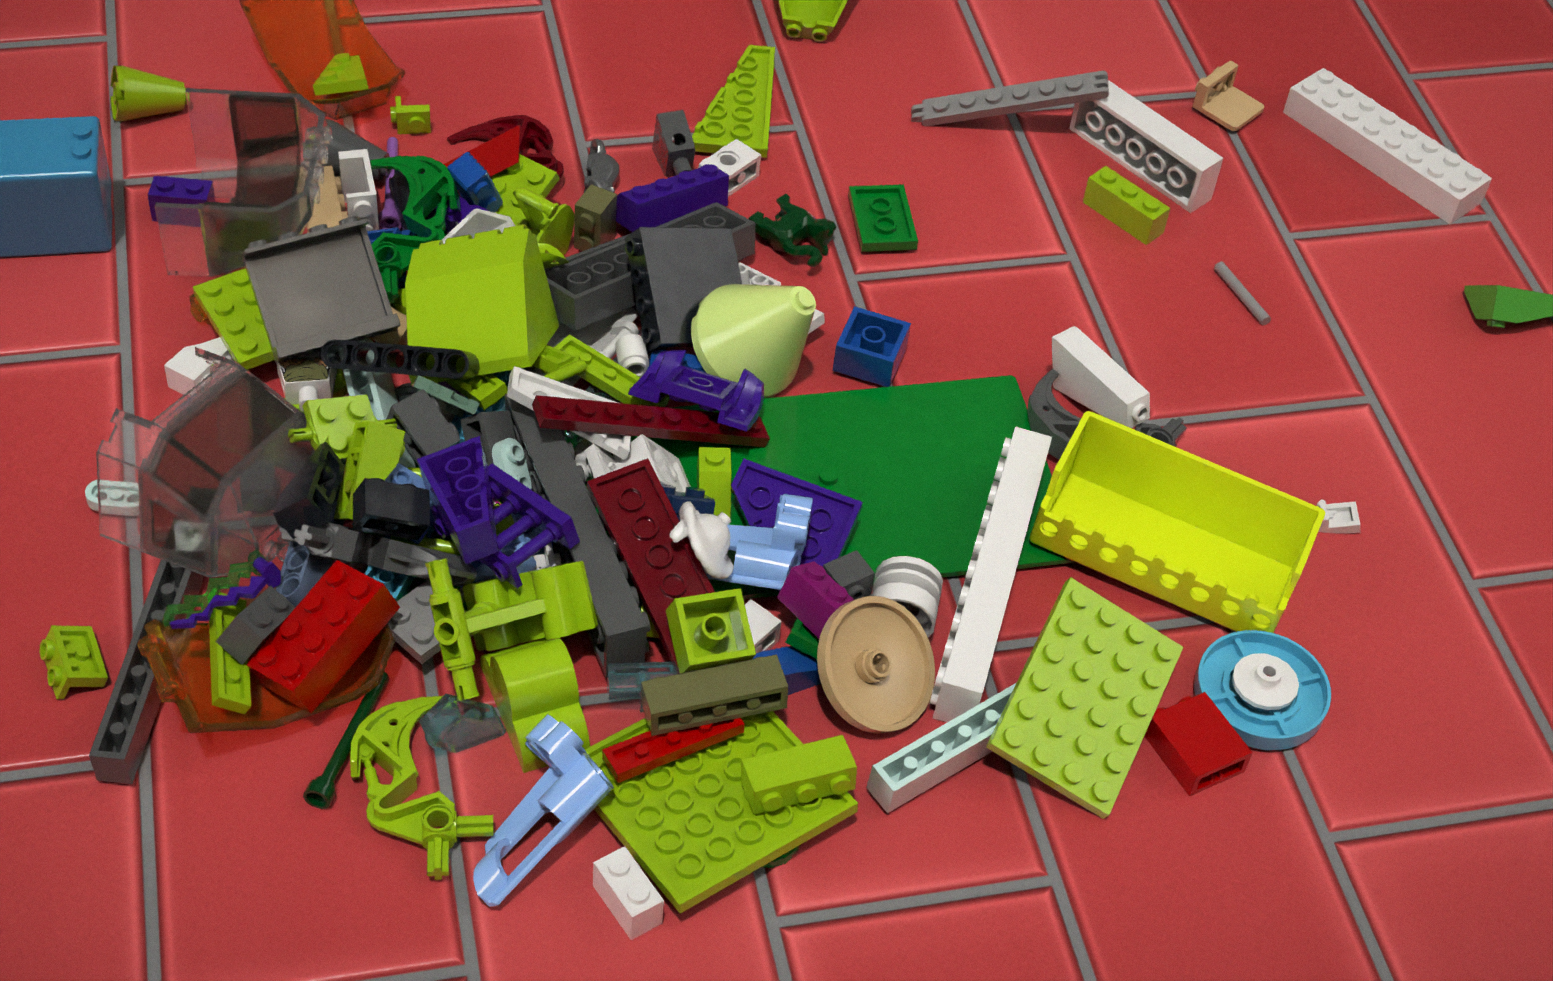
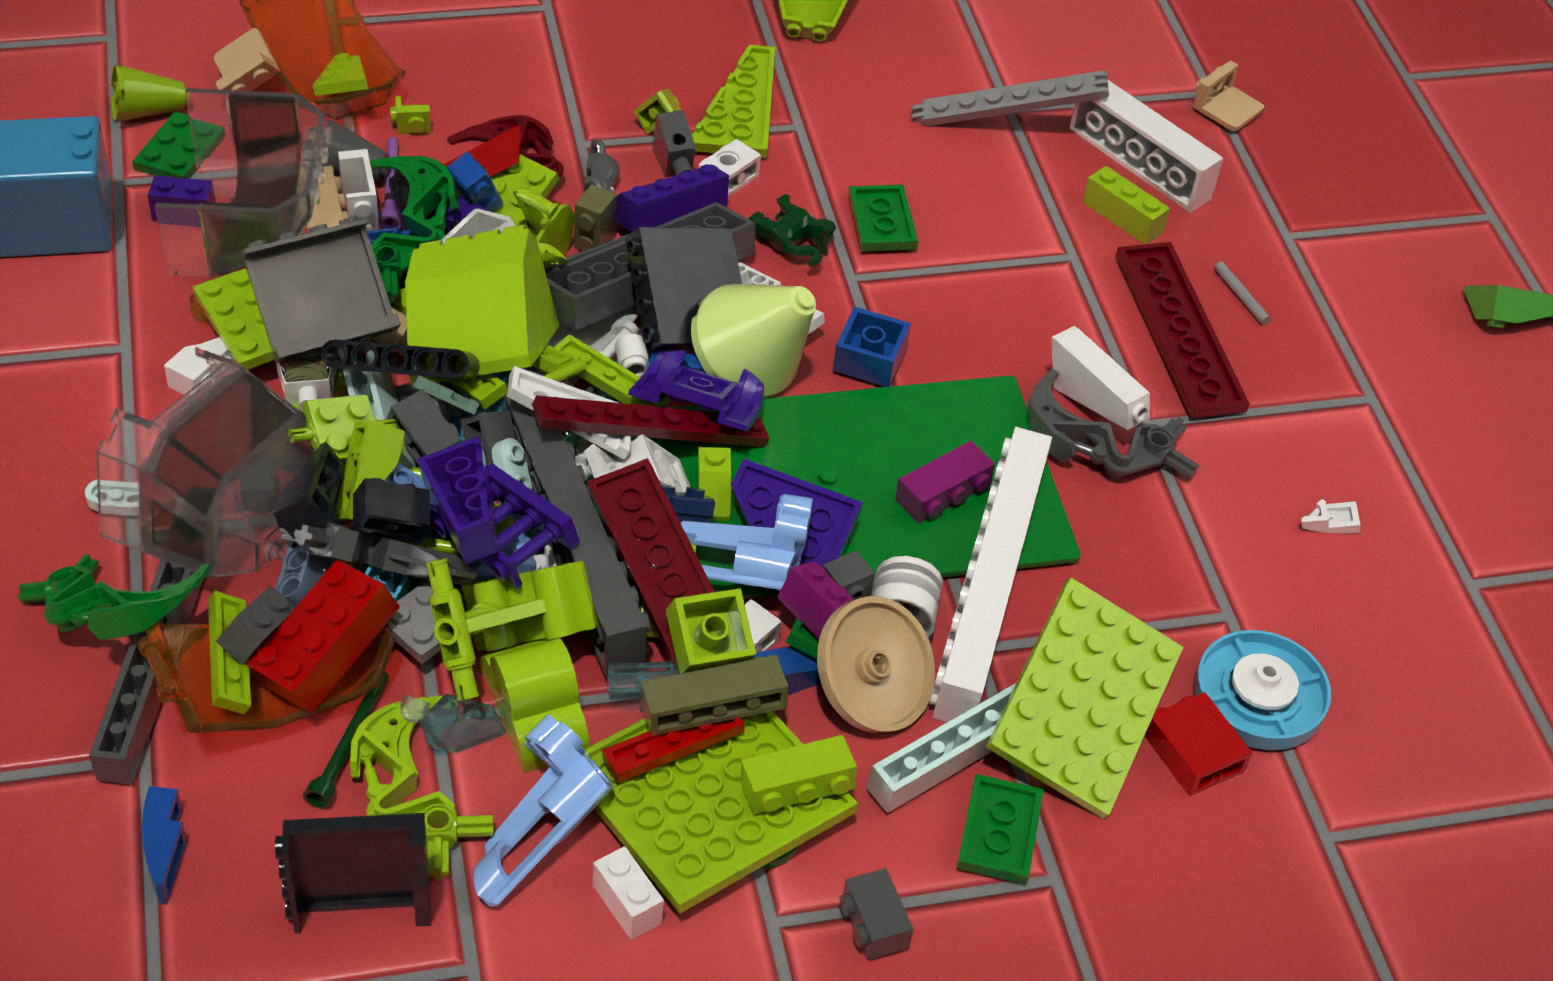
(72, 659): lime bracket -> none
(110, 613): none -> green piece
(163, 838): none -> blue slope
(169, 150): none -> green plate
(245, 63): none -> tan bracket
(256, 563): piece -> none
(354, 865): none -> black panel
(413, 708): none -> clear hinge
(659, 103): none -> lime slope
(708, 539): white piece -> none
(876, 913): none -> dark grey brick
(944, 482): none -> magenta brick
(1000, 829): none -> green plate
(1176, 525): neon yellow container -> none
(1182, 330): none -> dark red plate
(1387, 145): white brick -> none

